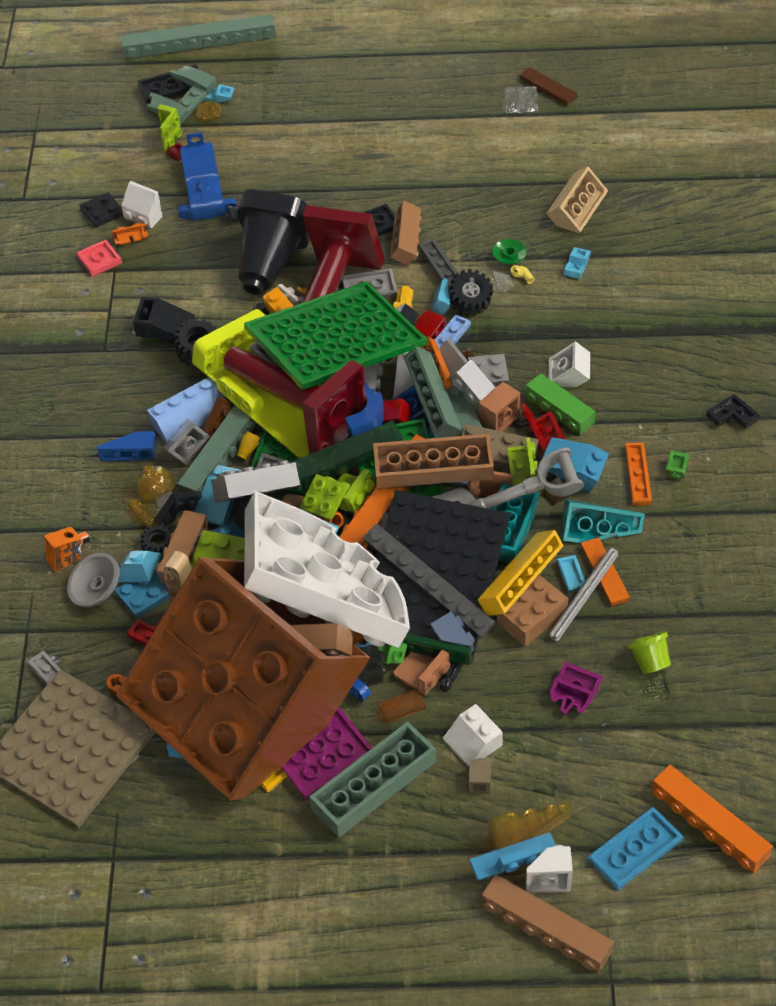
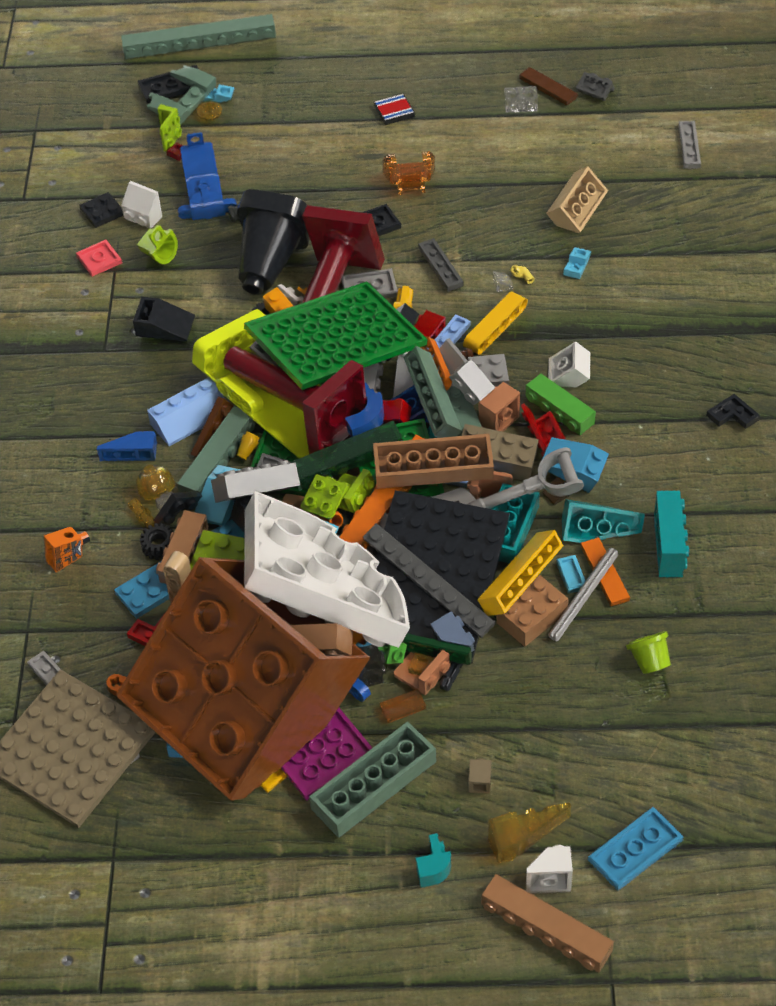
(93, 580): light grey dish -> none
(122, 234): orange hinge -> none
(139, 566): medium azure slope -> none
(159, 244): none -> lime container
(186, 441): light grey slope -> none
(190, 332): black tyre -> none
(394, 109): none -> tile
(406, 233): medium nougat brick -> none
(409, 175): none -> clear orange piece
(419, 664): none -> clear yellow tile
(434, 867): none -> teal brick
(441, 300): medium azure slope -> none
(473, 735): white slope -> none
(476, 286): black wheel -> none
(495, 323): none -> yellow beam
(509, 251): green dish -> none
(510, 857): dark azure bracket -> none
(522, 462): lime bracket -> none
(575, 688): magenta plate -> none
(595, 86): none -> dark grey bracket
(638, 474): orange tile -> none
(670, 534): none -> teal brick
(677, 464): bright green bracket -> none
(689, 145): none -> light grey tile
(711, 819): orange brick -> none

